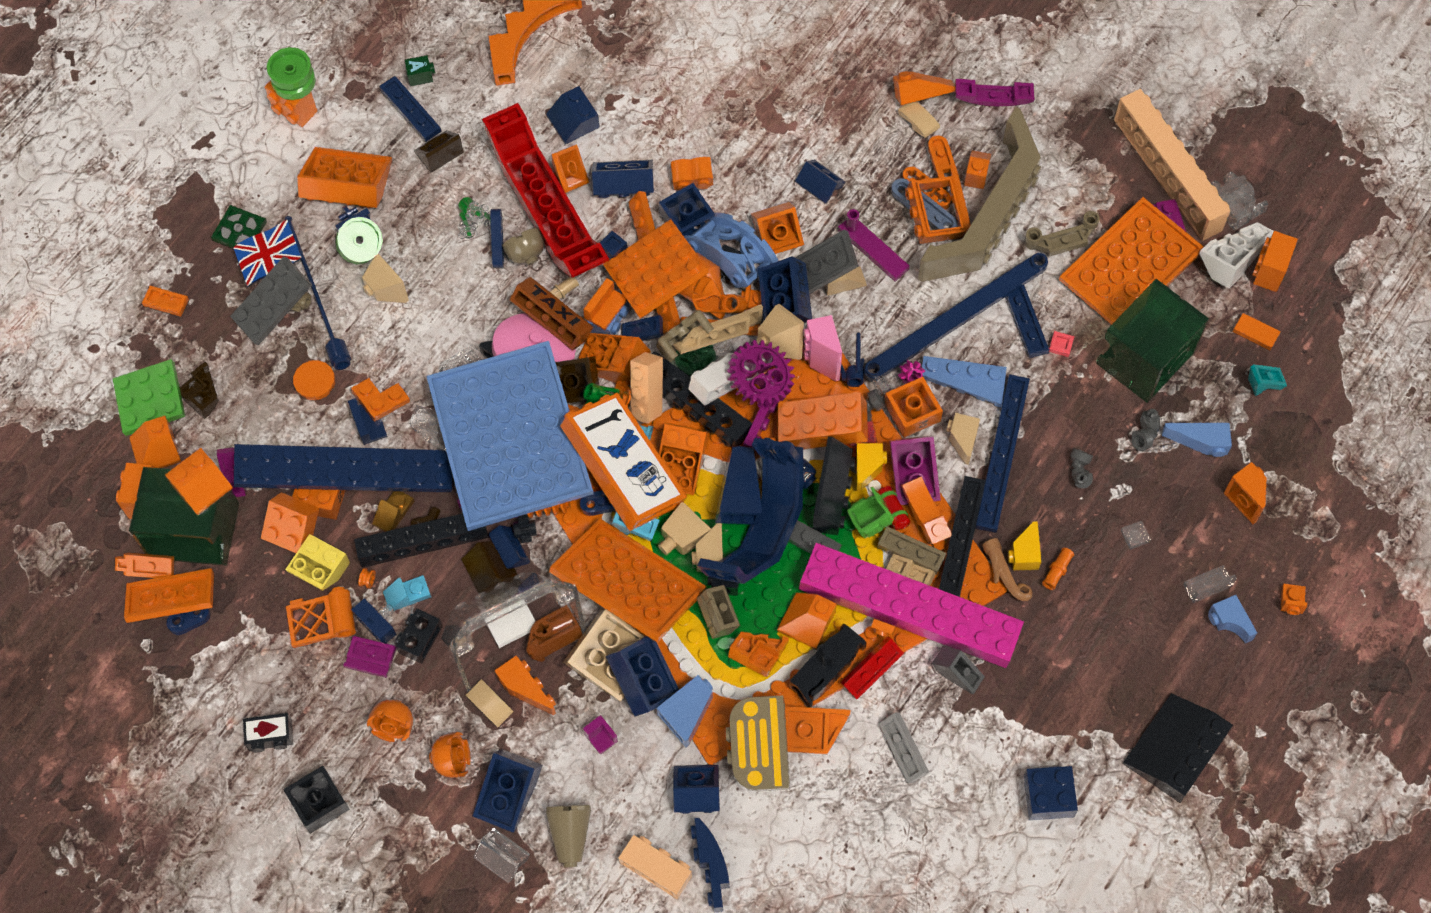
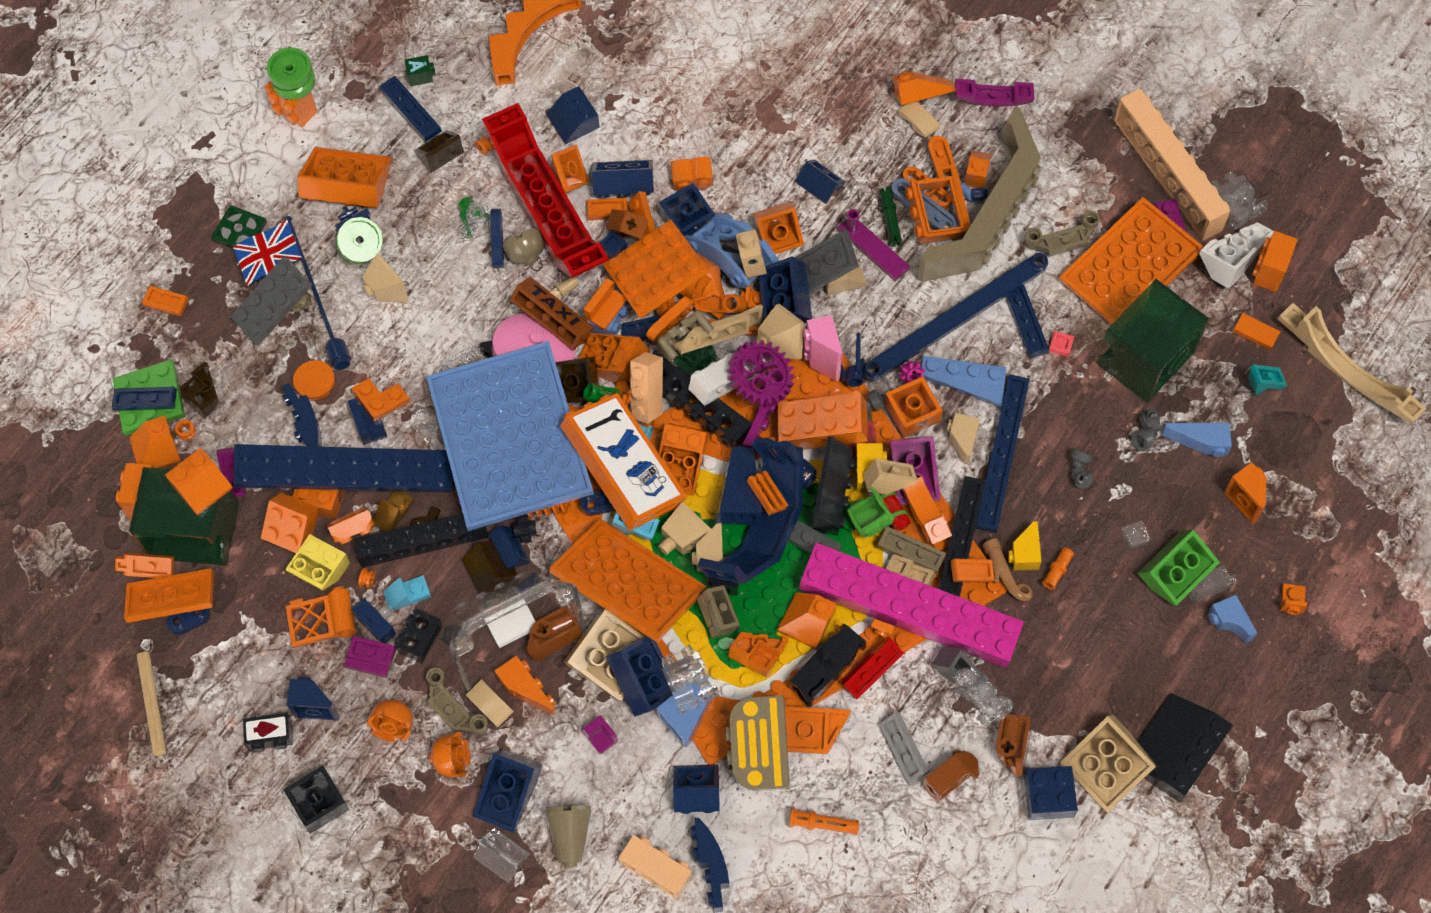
(144, 398): none -> dark blue tile
(151, 703): none -> tan axle
(187, 424): none -> orange bush
(306, 420): none -> dark blue slope
(308, 701): none -> dark blue slope
(351, 524): none -> orange slope
(449, 709): none -> dark tan plate
(483, 145): none -> orange bush
(601, 208): none -> orange tile
(626, 224): none -> dark orange piece
(670, 318): none -> orange beam
(683, 674): none -> clear hips
(750, 249): none -> tan torso
(770, 491): none -> orange tile
(851, 825): none -> orange pin
(889, 209): none -> dark green pin
(889, 476): none -> tan slope
(951, 774): none -> dark orange piece
(972, 570): none -> orange tile
(974, 194): none -> dark blue arm
(982, 695): none -> clear hips
(1014, 733): none -> dark orange piece
(1109, 763): none -> tan slope
(1179, 567): none -> bright green slope
(1320, 343): none -> tan slope

